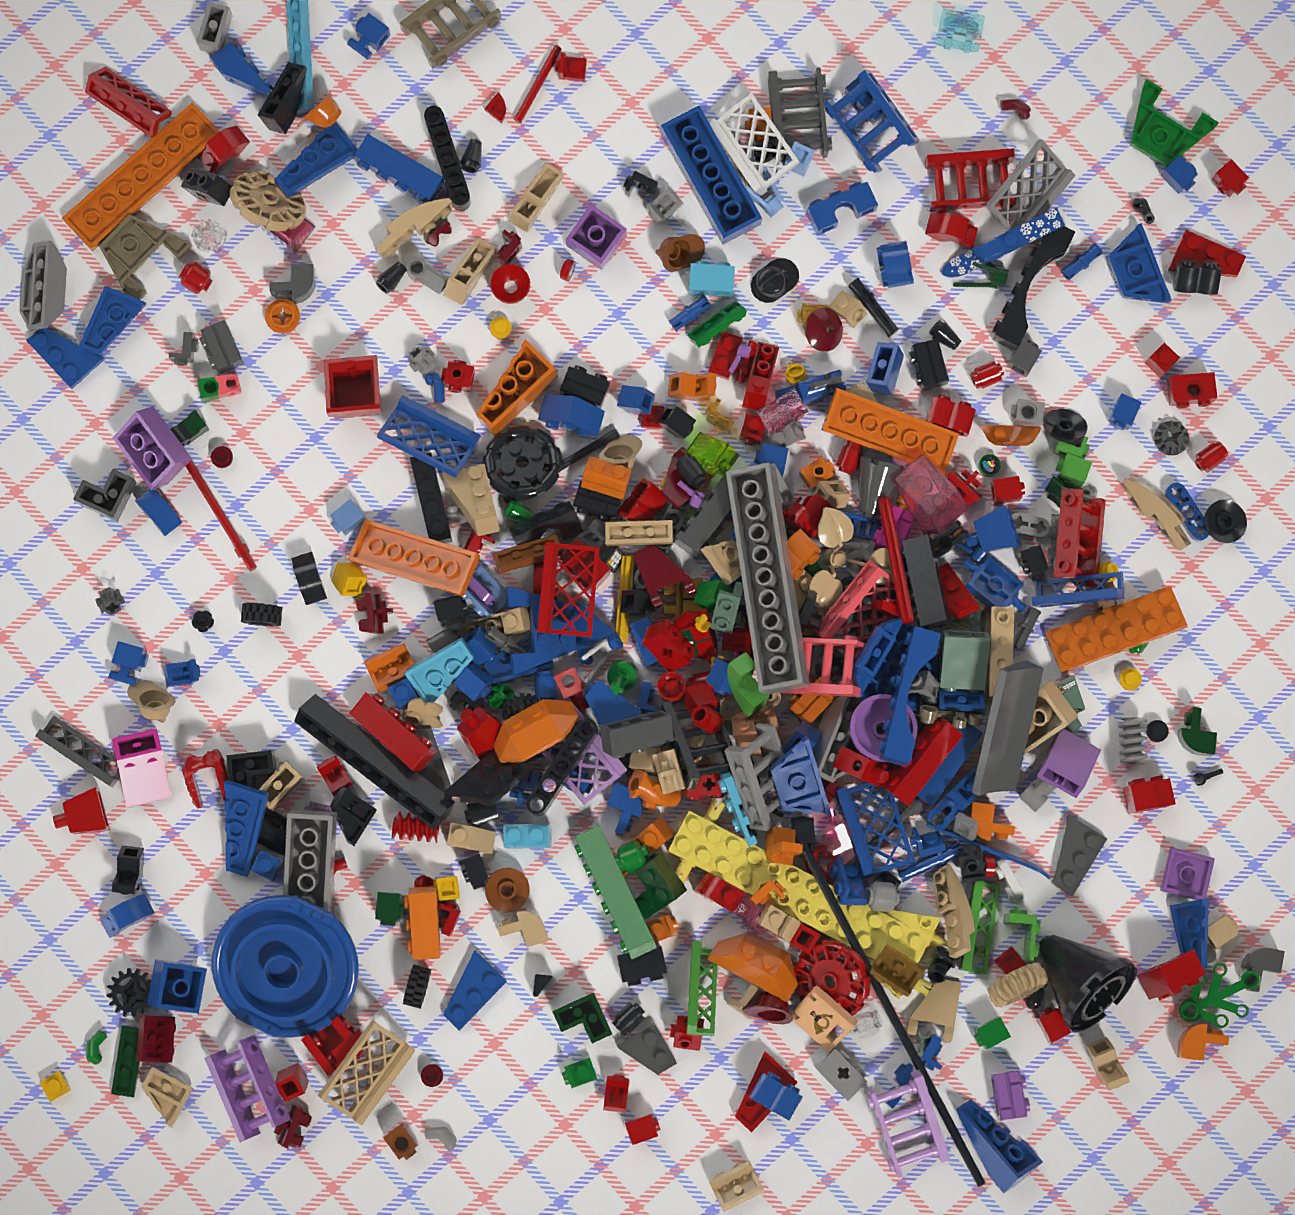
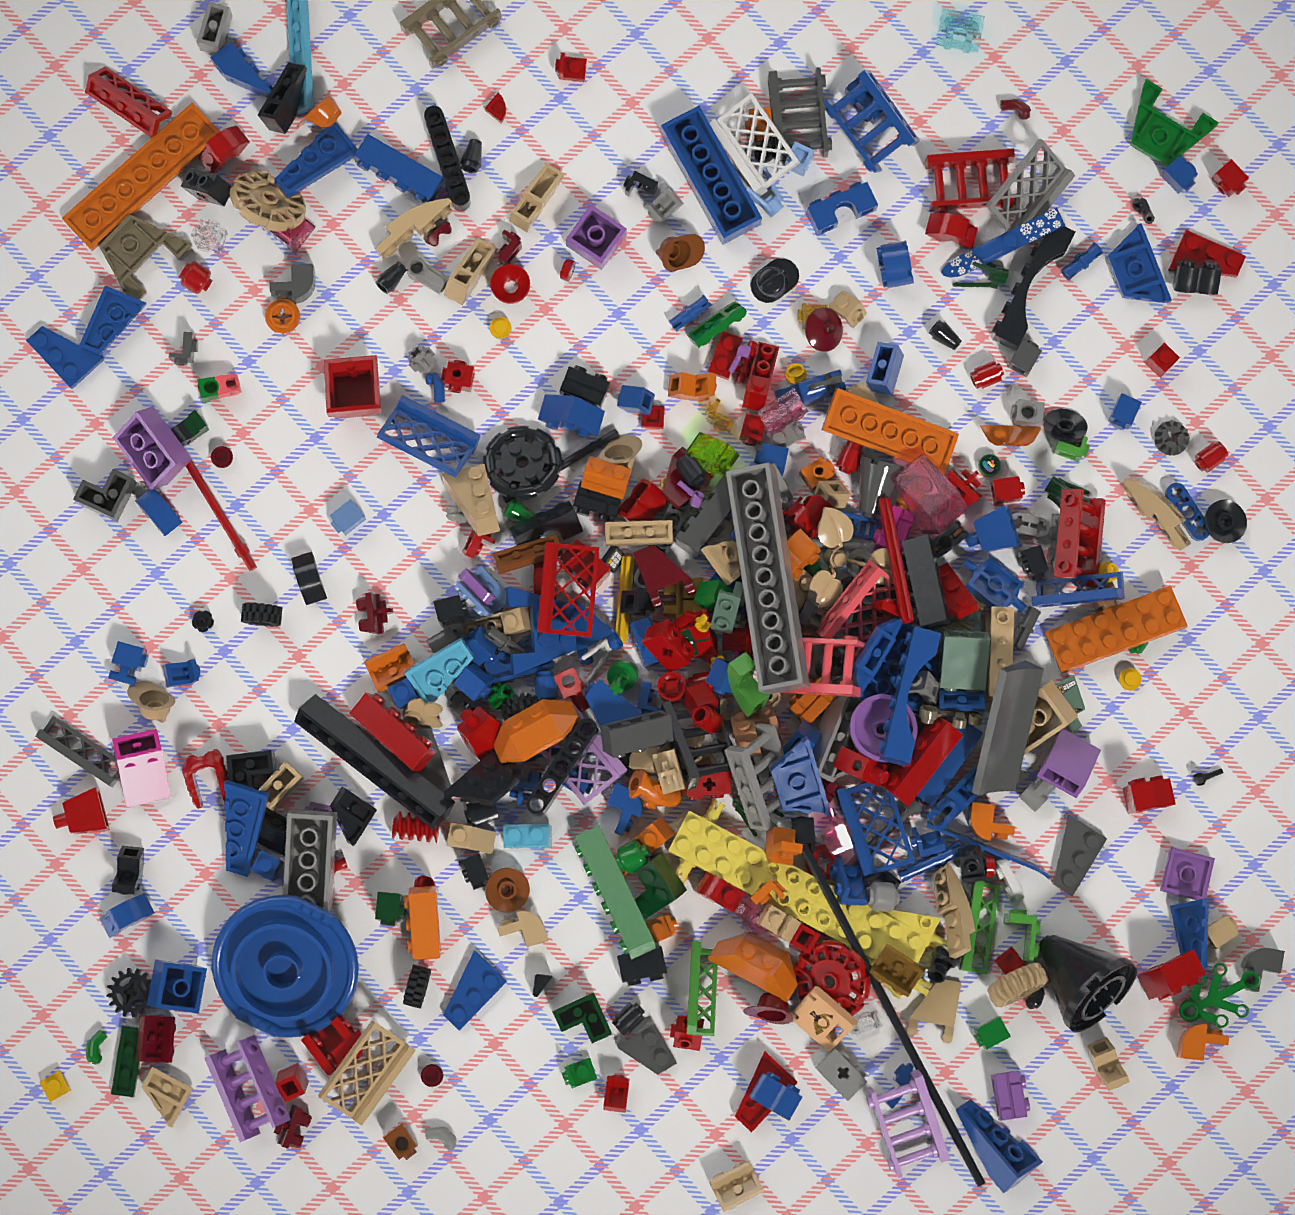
(42, 286): light grey wedge -> none
(110, 601): dark grey gear -> none
(221, 347): dark grey brick -> none
(334, 775): red bracket -> none
(349, 579): yellow panel -> none
(371, 33): blue brick -> none
(414, 557): orange plate -> none
(431, 500): black arch -> none
(447, 888): yellow plate -> none
(449, 922): red bracket -> none
(517, 388): orange wedge -> none
(537, 84): red bar -> none
(593, 535): dark grey bracket -> none
(642, 1129): red brick -> none
(676, 421): black brick -> none
(711, 279): medium azure brick -> none
(733, 804): medium azure wing -> none
(749, 999): tan tile -> none
(873, 307): black pin -> none
(922, 1041): sand green hand -> none
(929, 364): black brick -> none
(931, 1049): blue bracket -> none
(951, 415): red brick -> none
(965, 826): light grey tile -> none
(976, 554): blue hand -> none
(1052, 1024): red brick -> none
(1073, 469): bright green brick -> none
(1133, 740): light grey piece -> none
(1157, 731): black plate -> none
(1194, 739): dark green brick -> none
(1203, 383): red brick -> none

